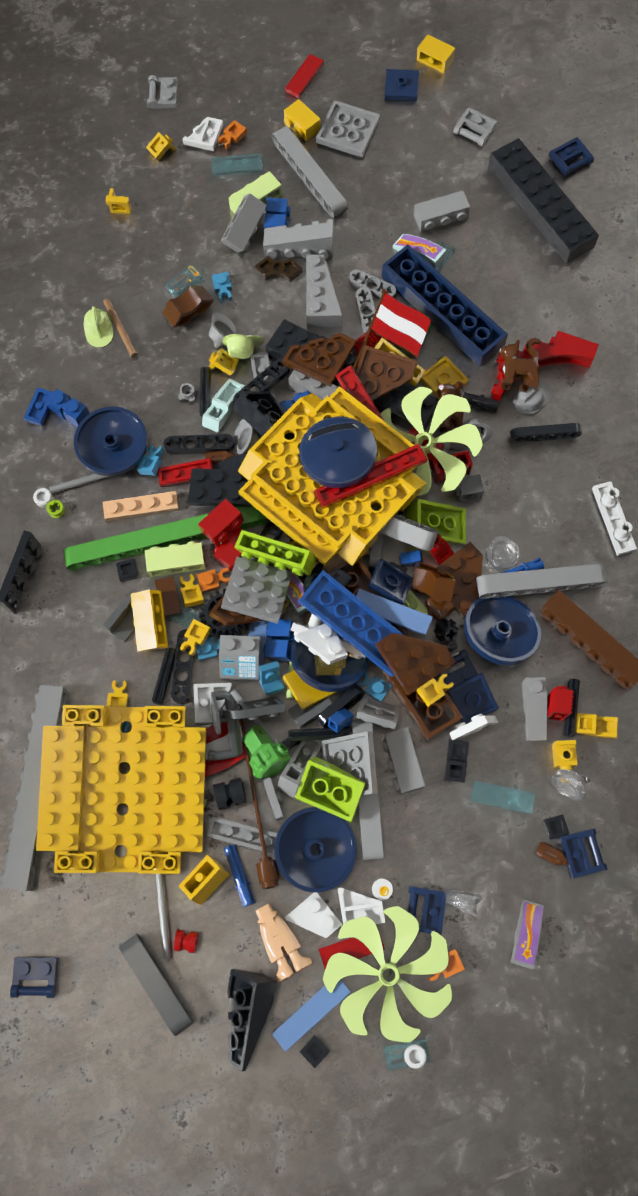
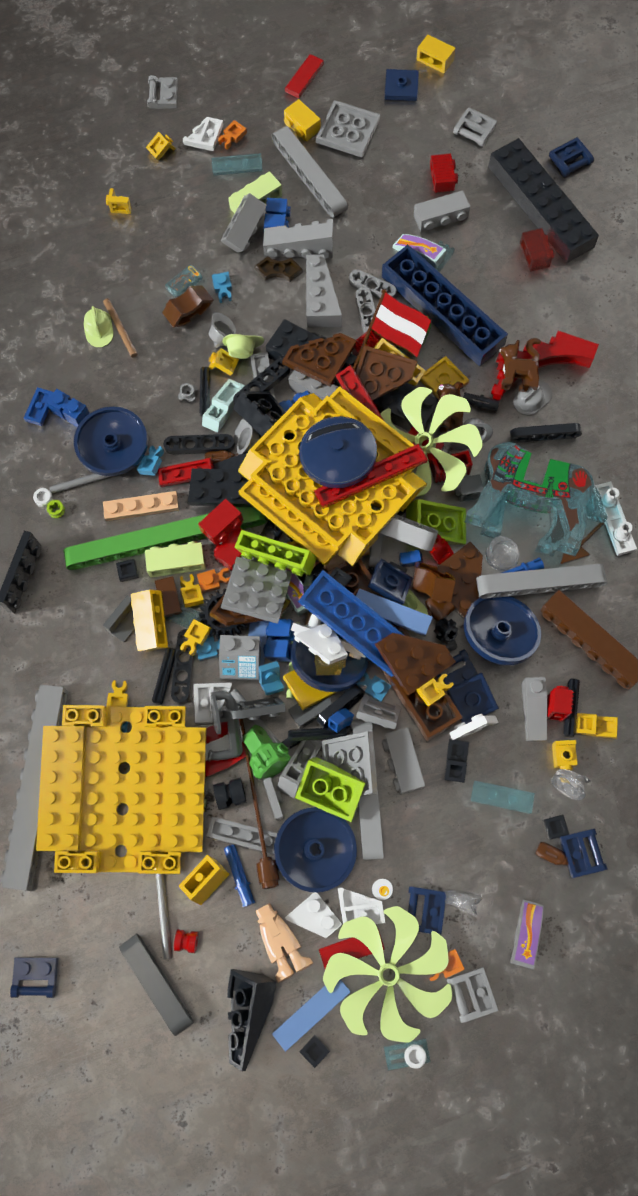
(442, 172): none -> red brick
(479, 992): none -> light grey plate
(536, 249): none -> clear red brick
(564, 494): none -> clear light blue animal
(582, 552): none -> reddish brown piece

